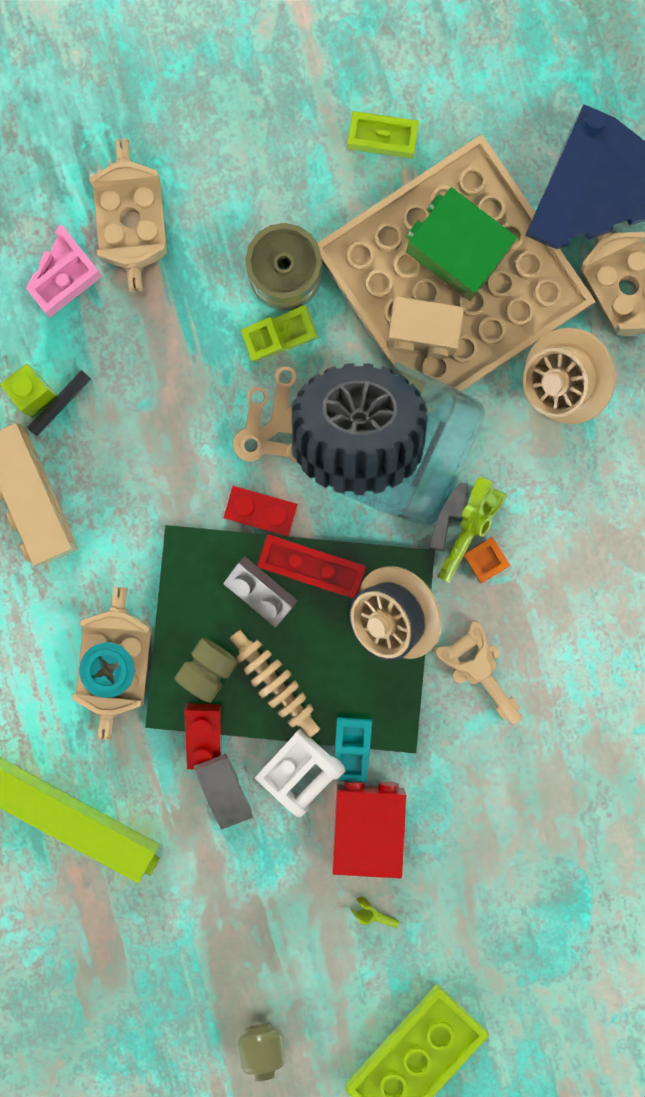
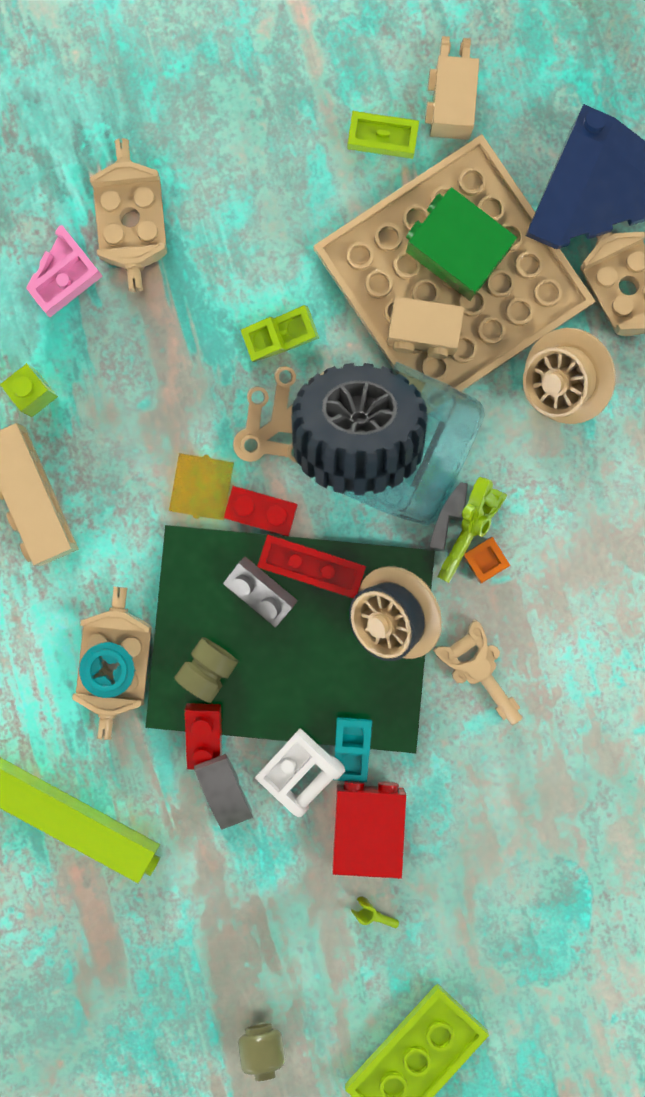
(59, 403): black piece -> none
(201, 486): none -> clear yellow piece
(283, 694): tan piece -> none
(284, 246): olive wheel -> none
(454, 92): none -> tan hinge

